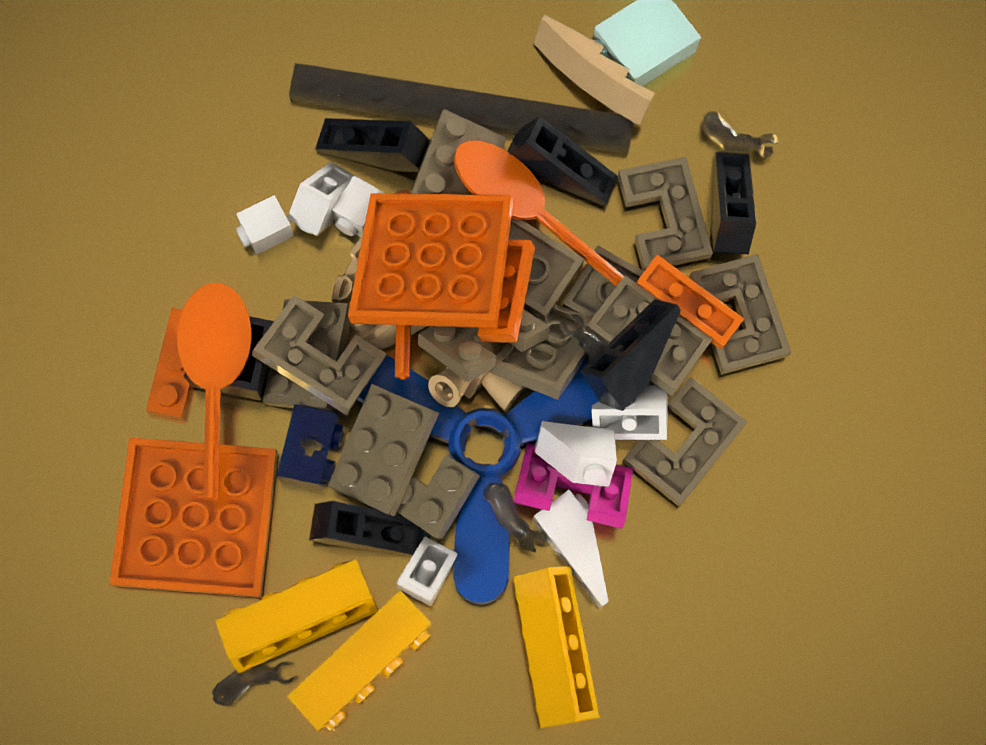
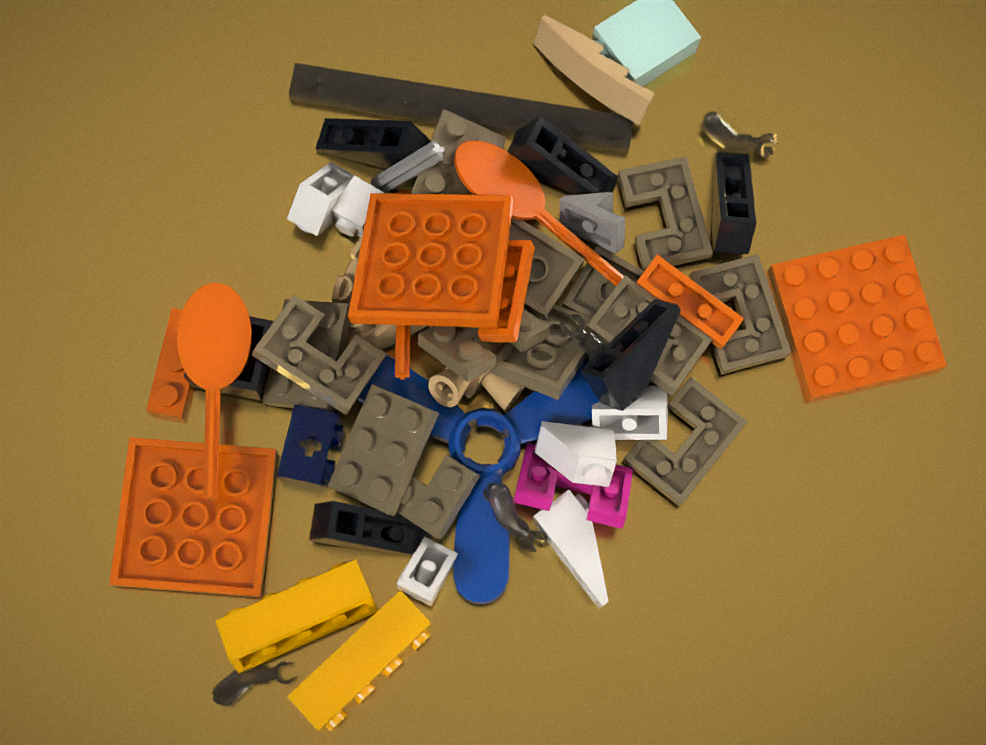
(263, 225): white brick -> none
(409, 167): none -> light grey axle
(555, 646): yellow brick -> none
(593, 219): none -> light grey slope
(857, 317): none -> orange plate

